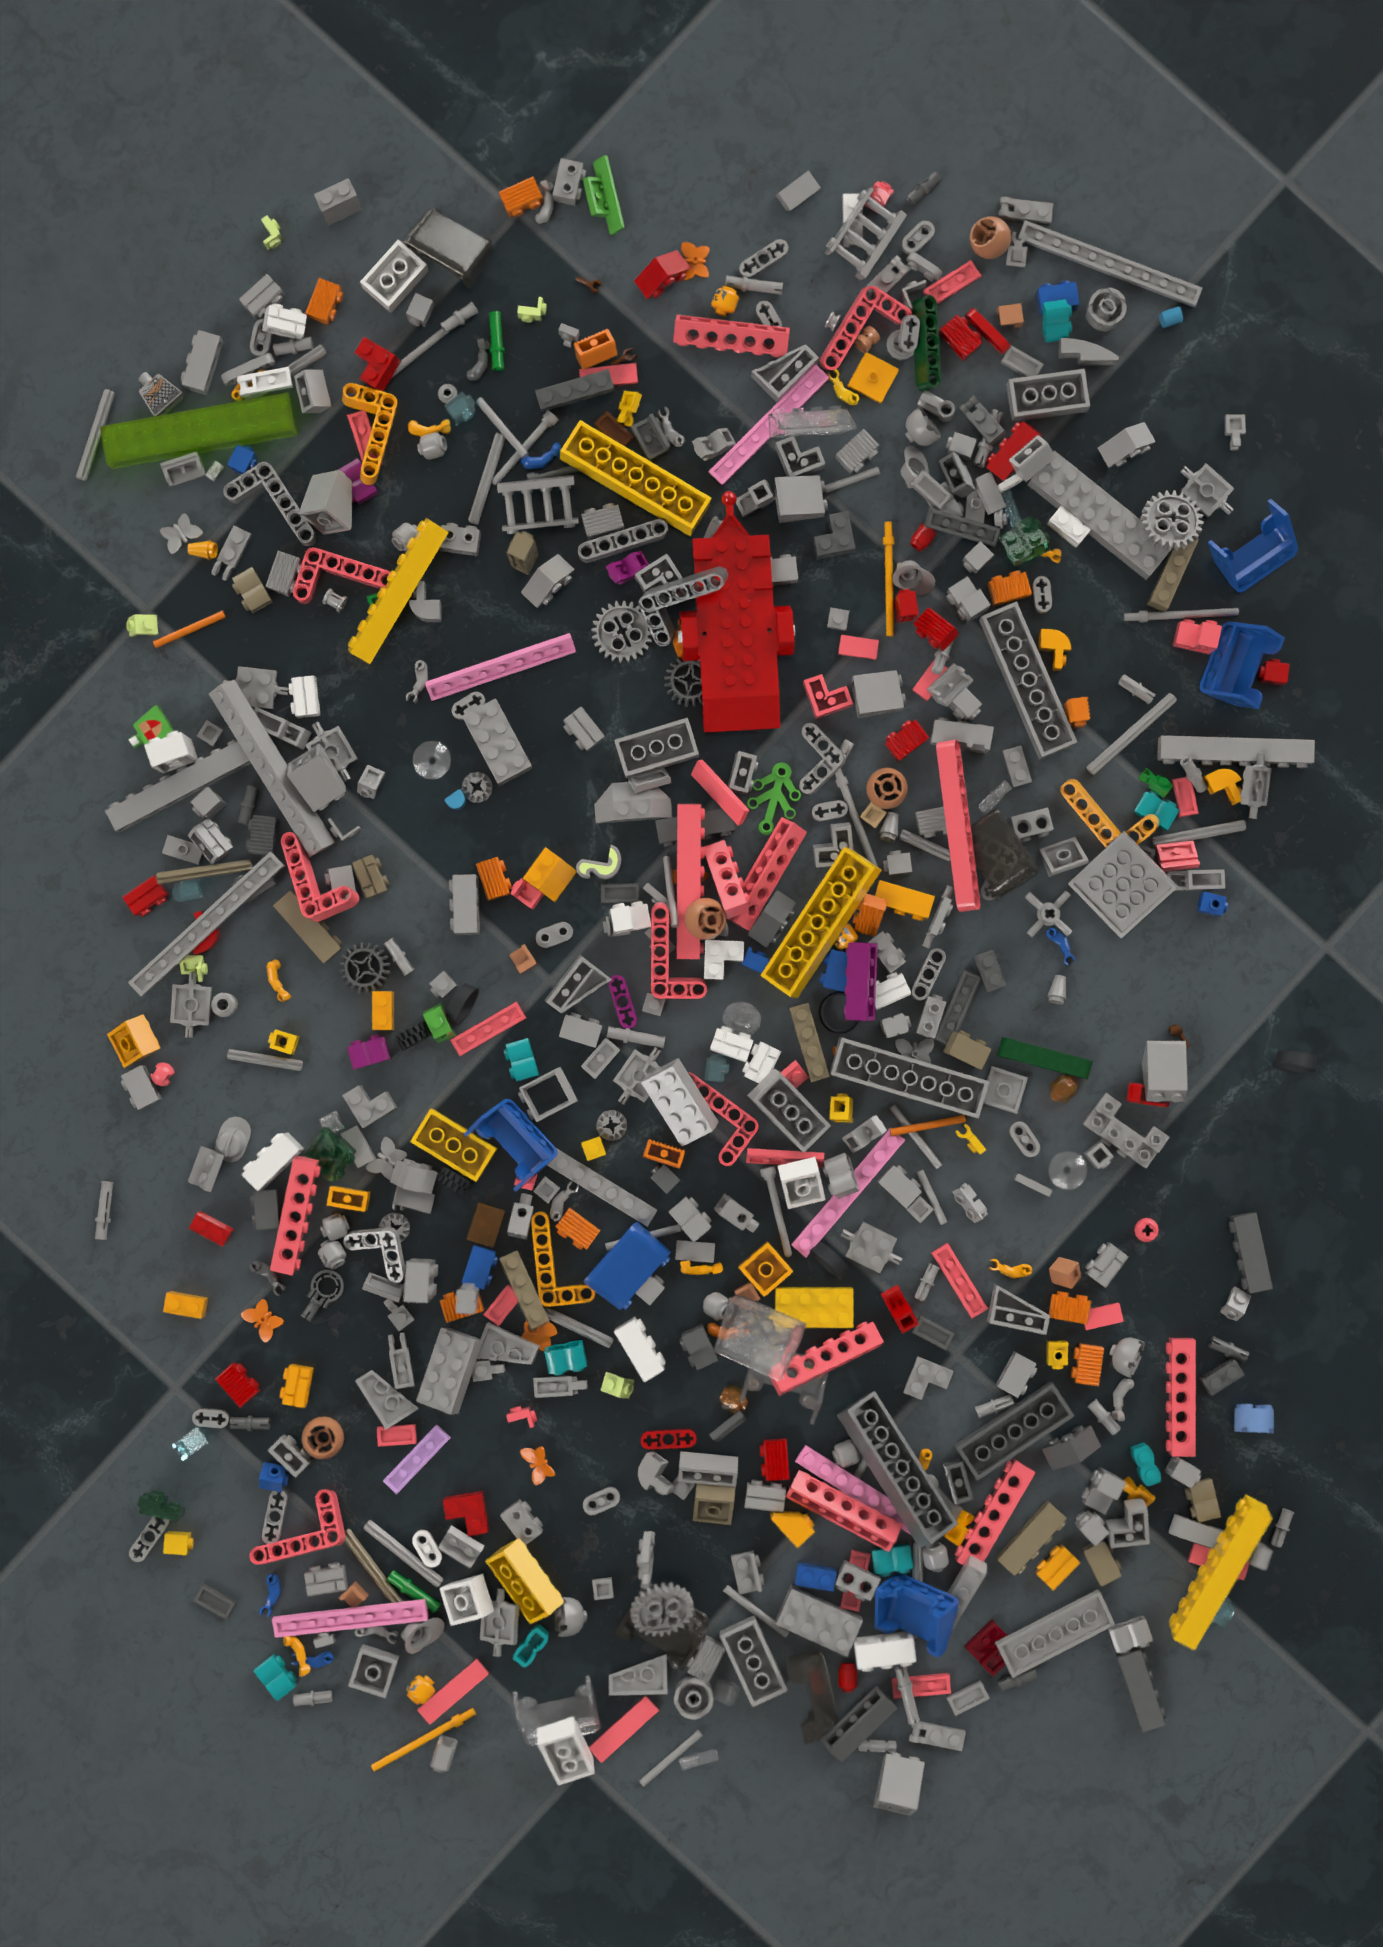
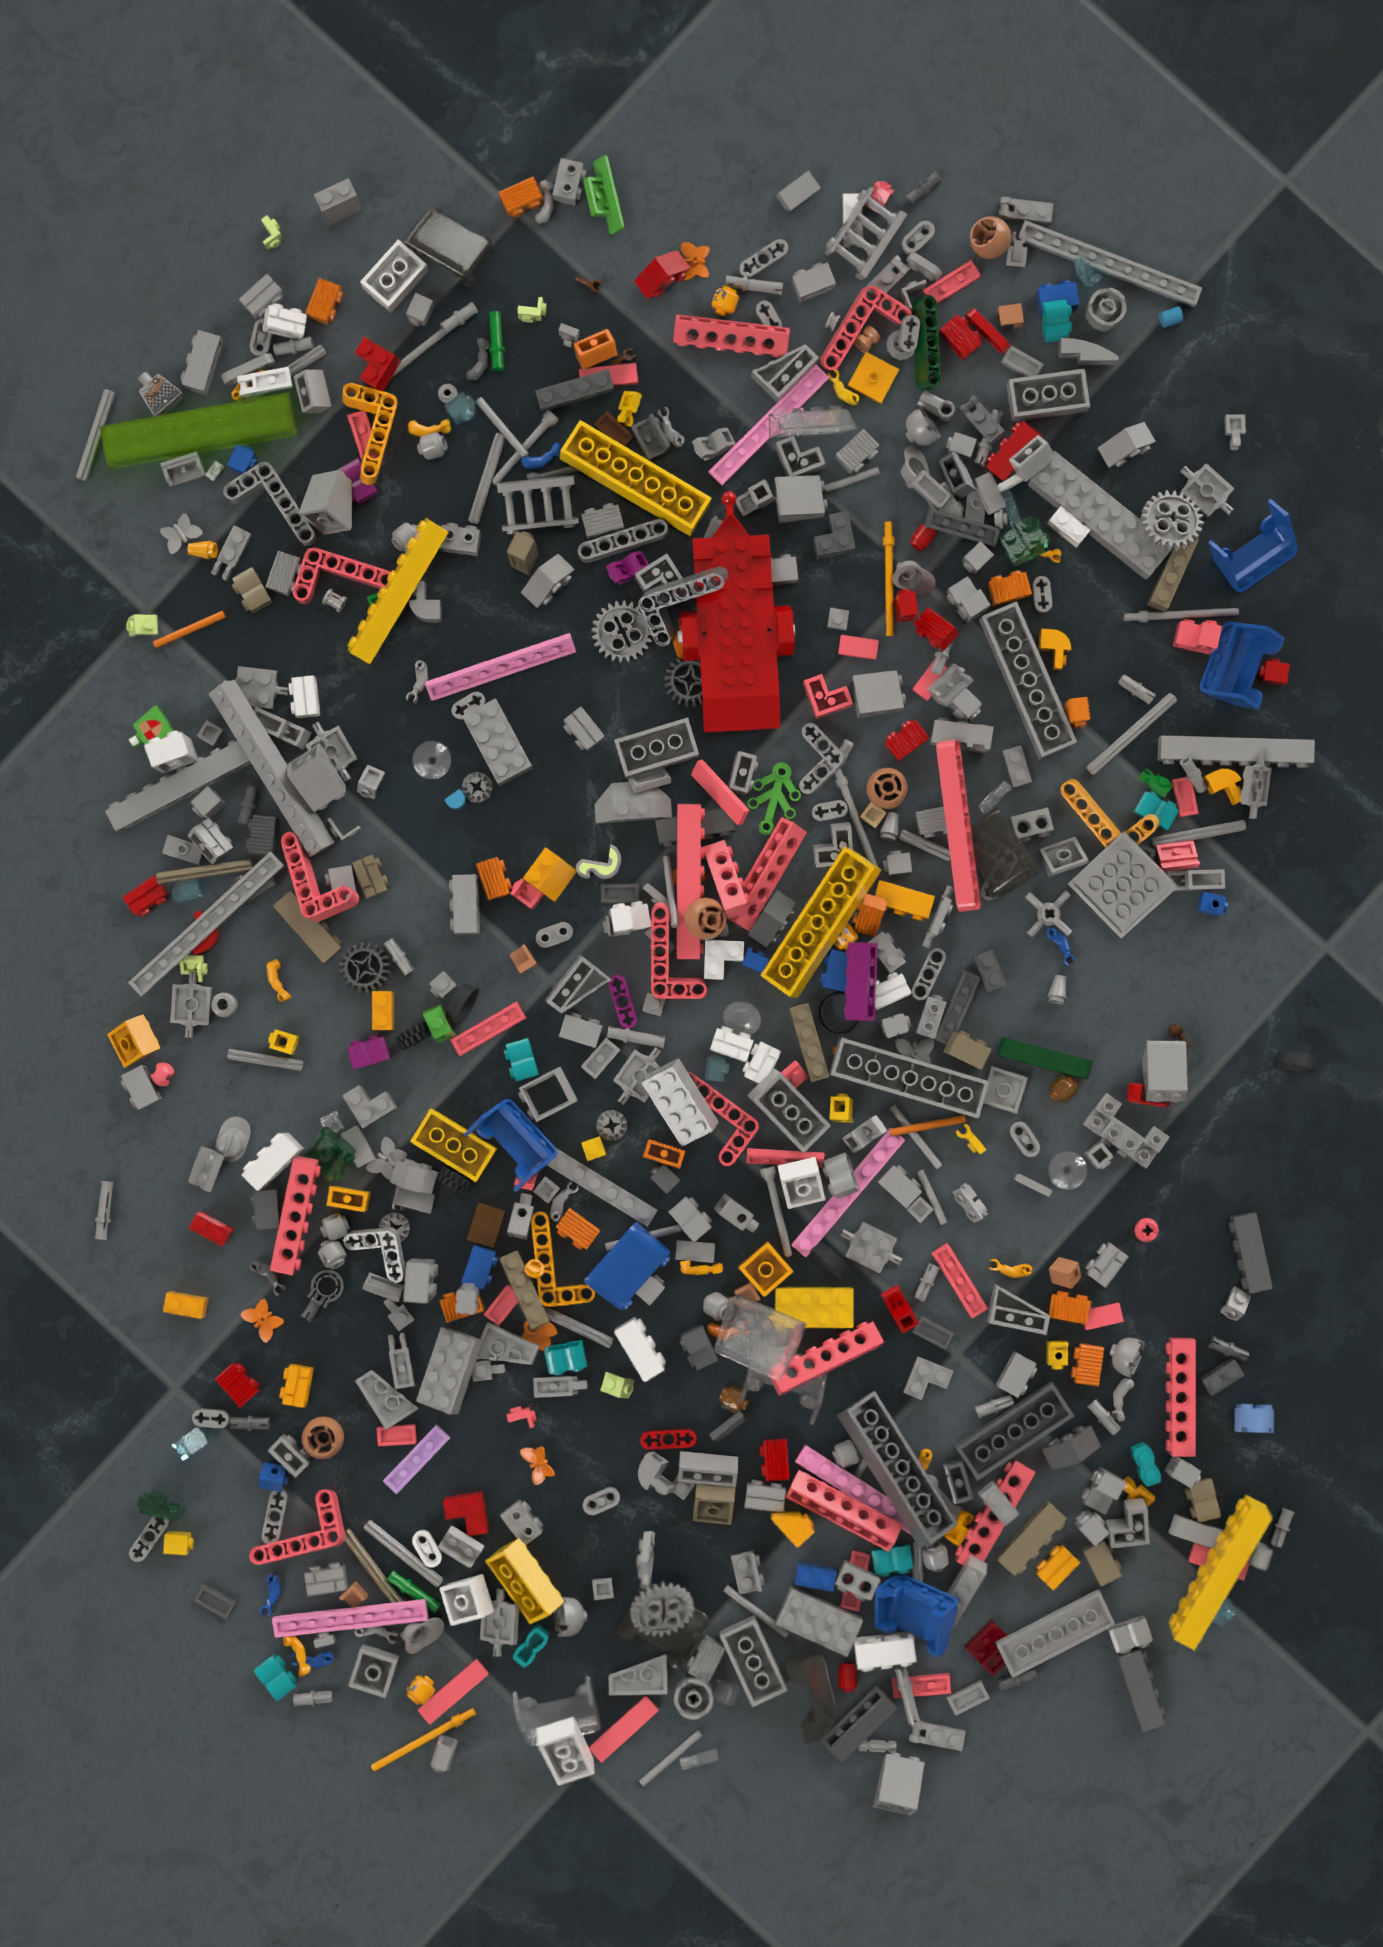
(534, 1269): none -> light orange plate
(813, 281): none -> light grey brick
(998, 1503): none -> light grey brick
(1085, 273): none -> clear light blue bracket

